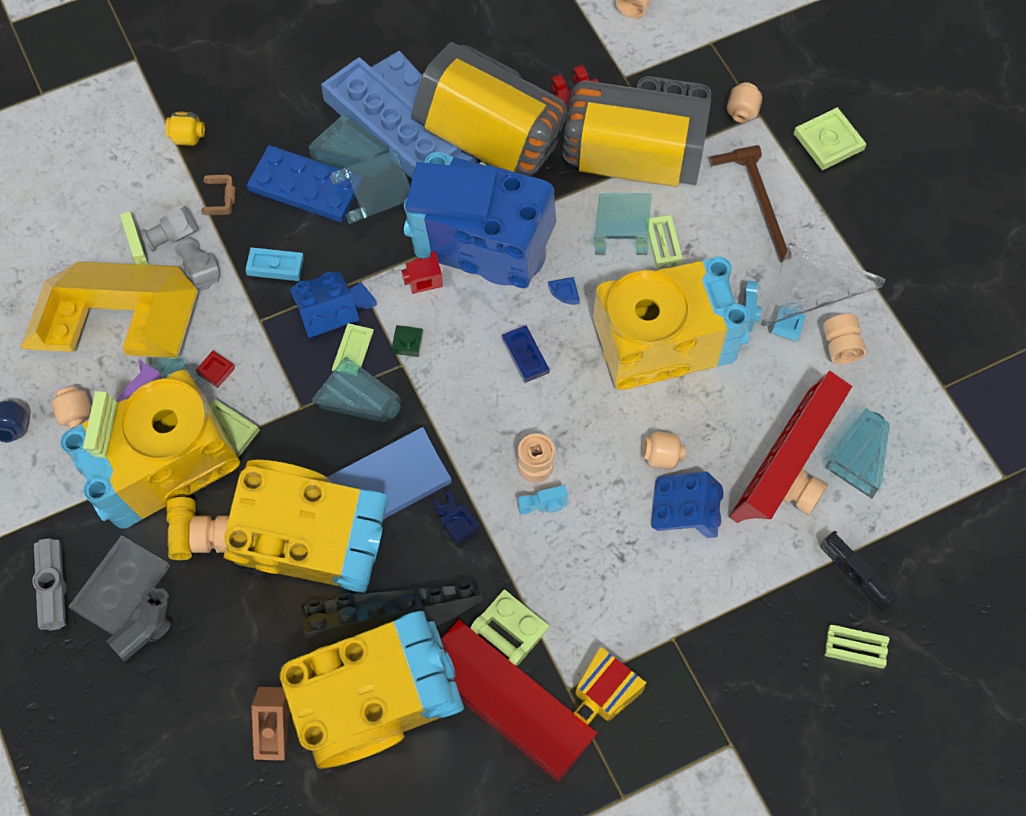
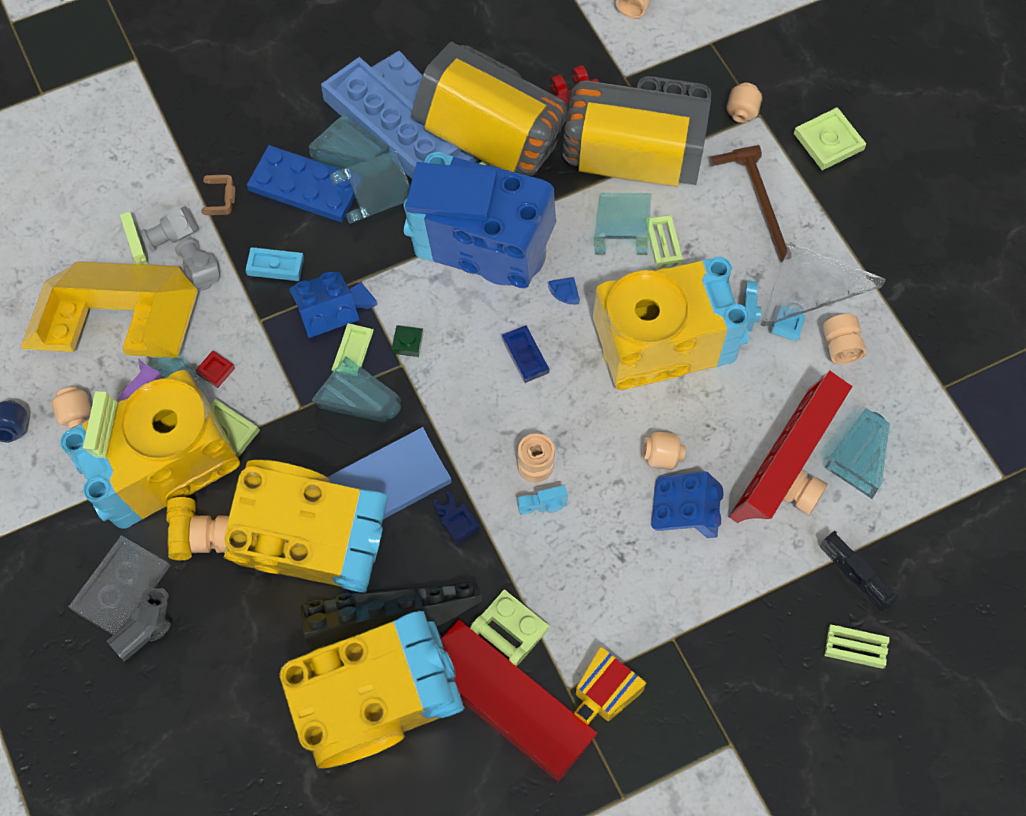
(51, 600): light grey piece -> none
(184, 128): yellow head -> none
(270, 723): nougat slope -> none
(423, 274): red brick -> none

